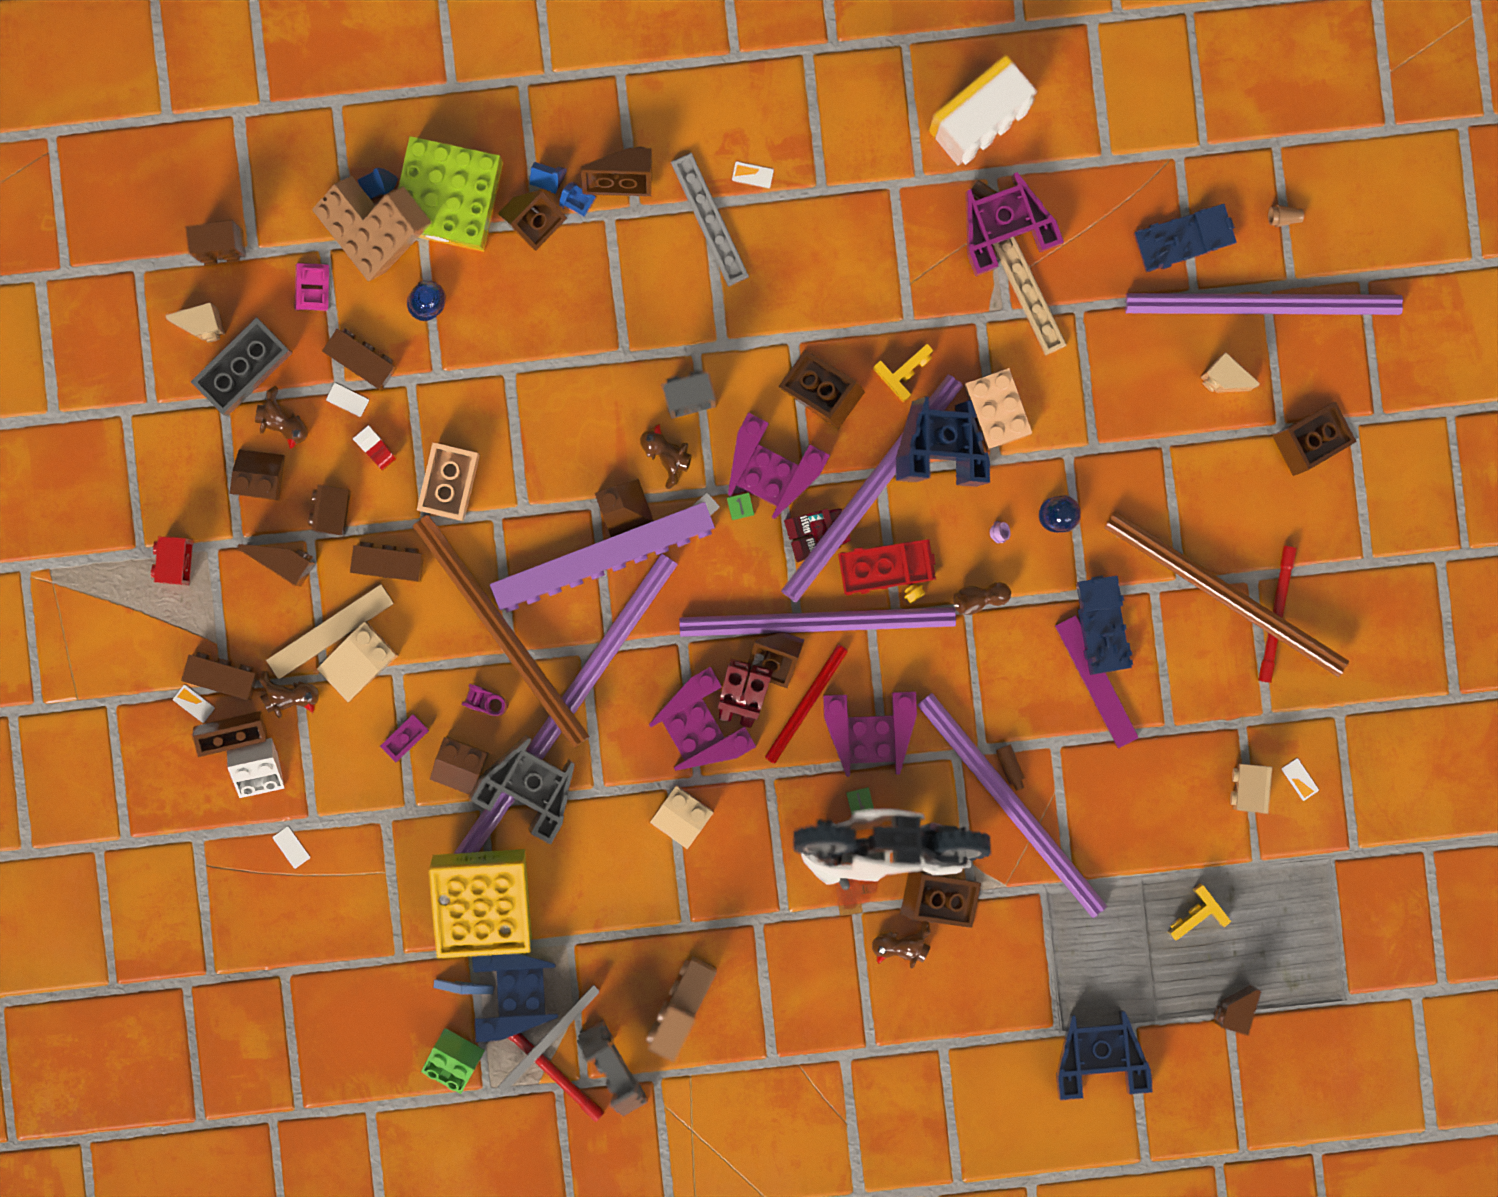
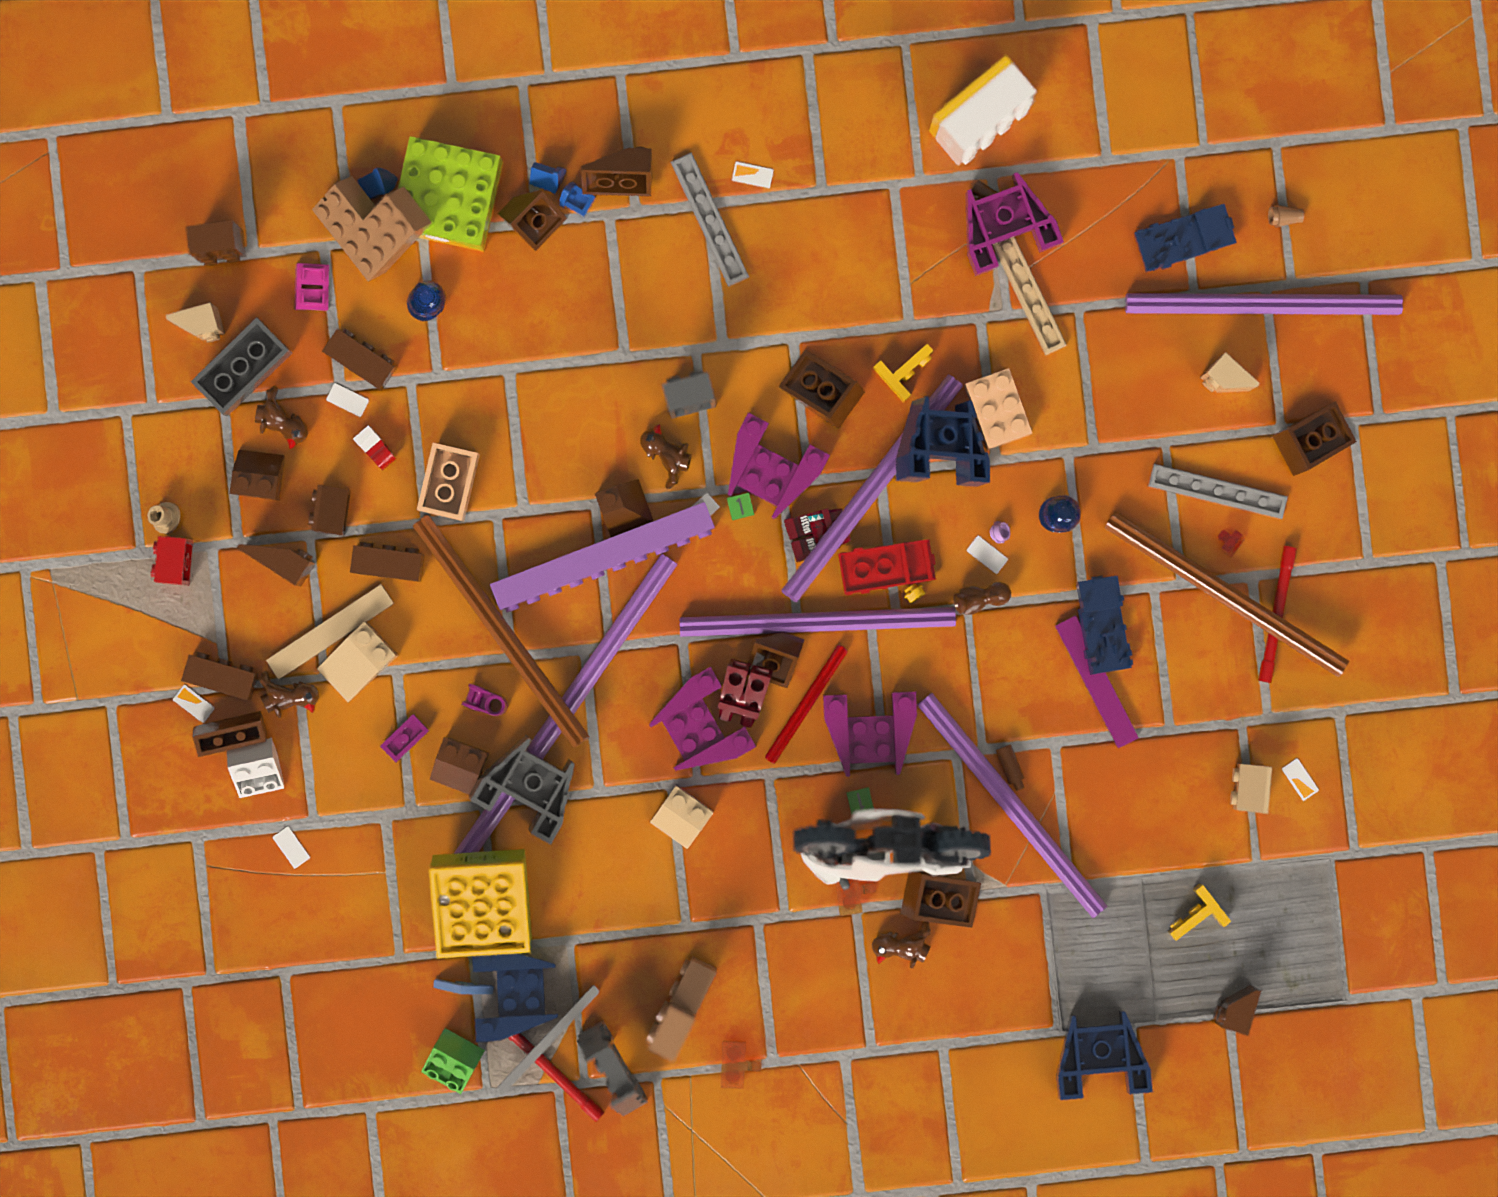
(164, 517): none -> tan piece
(735, 1065): none -> clear orange plate
(987, 554): none -> white sticker
(1217, 491): none -> light grey tile
(1231, 542): none -> clear red tile

